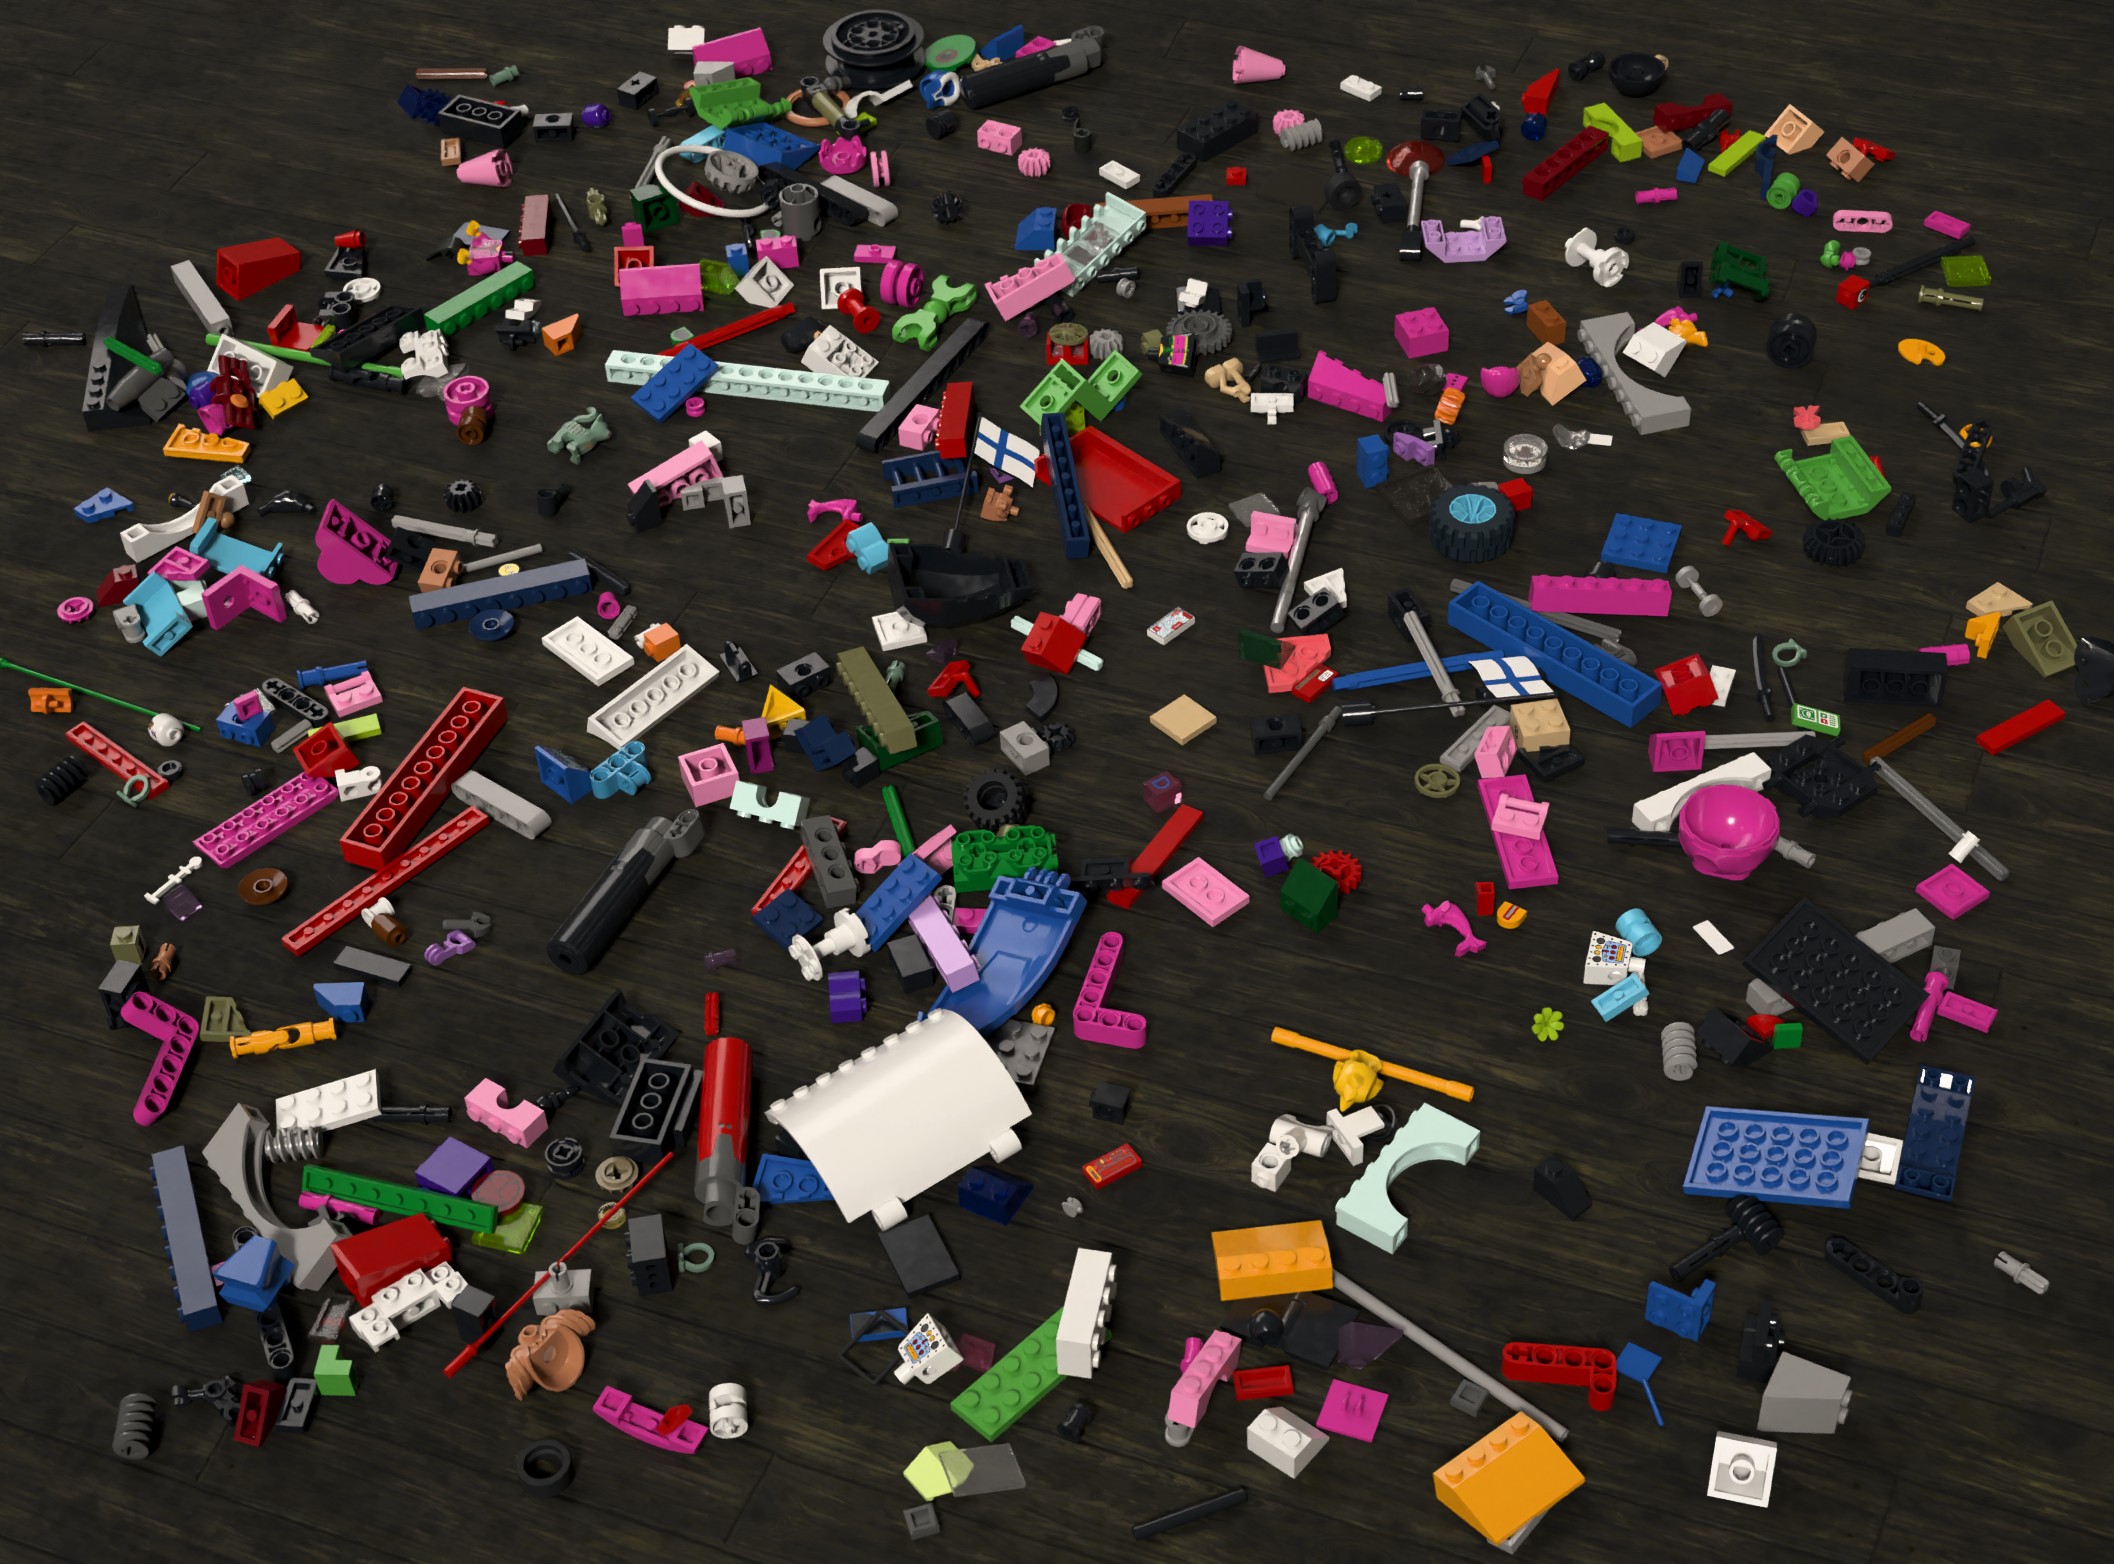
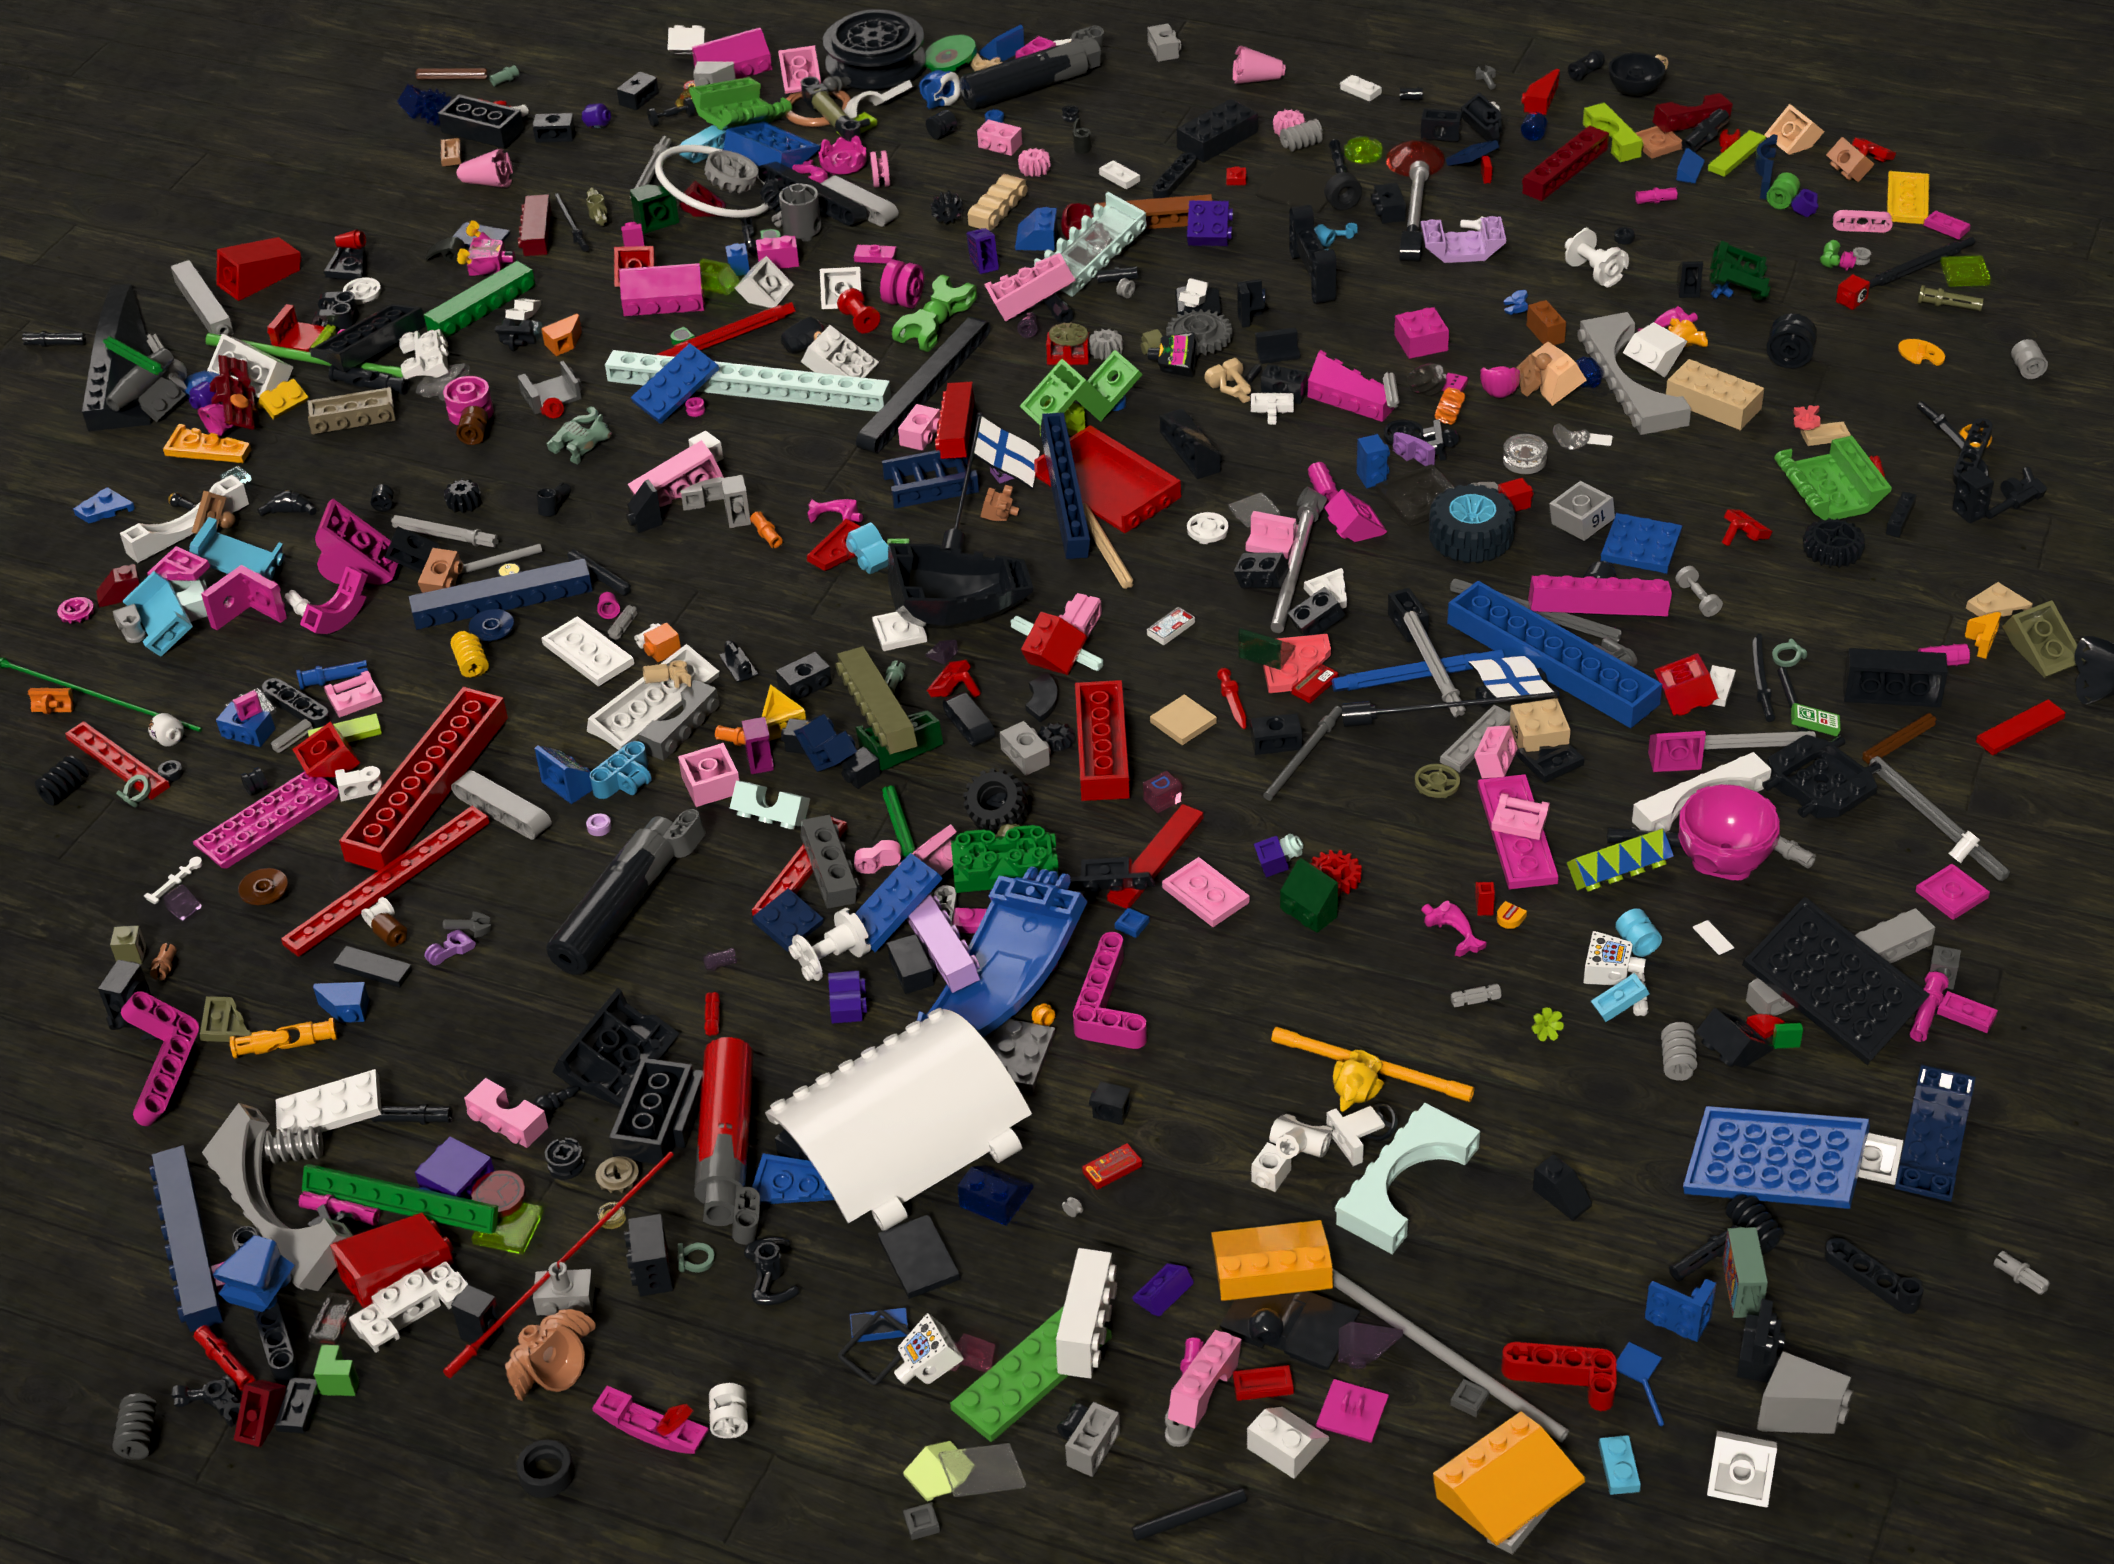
(235, 1369): none -> red pin
(341, 608): none -> dark pink arch
(351, 410): none -> dark tan bracket
(469, 654): none -> yellow piece
(552, 408): none -> red plate
(564, 388): none -> panel
(598, 824): none -> lavender tile
(665, 736): none -> dark grey arch
(676, 671): none -> tan bar
(766, 529): none -> orange pin
(796, 65): none -> bright pink slope
(817, 173): none -> dark pink animal
(982, 244): none -> dark purple torso
(995, 115): none -> blue tile
(997, 202): none -> tan brick
(1092, 1439): none -> light grey brick
(1102, 740): none -> red brick
(1132, 922): none -> blue tile
(1163, 42): none -> light grey brick
(1163, 1289): none -> dark purple slope
(1230, 690): none -> red sword
(1353, 517): none -> dark pink slope
(1476, 995): none -> light grey axle
(1582, 510): none -> light grey brick
(1619, 1465): none -> medium azure plate
(1620, 859): none -> brick
(1716, 394): none -> tan brick
(1744, 1271): none -> sand green brick
(1908, 197): none -> yellow tile
(2029, 359): none -> light grey wheel

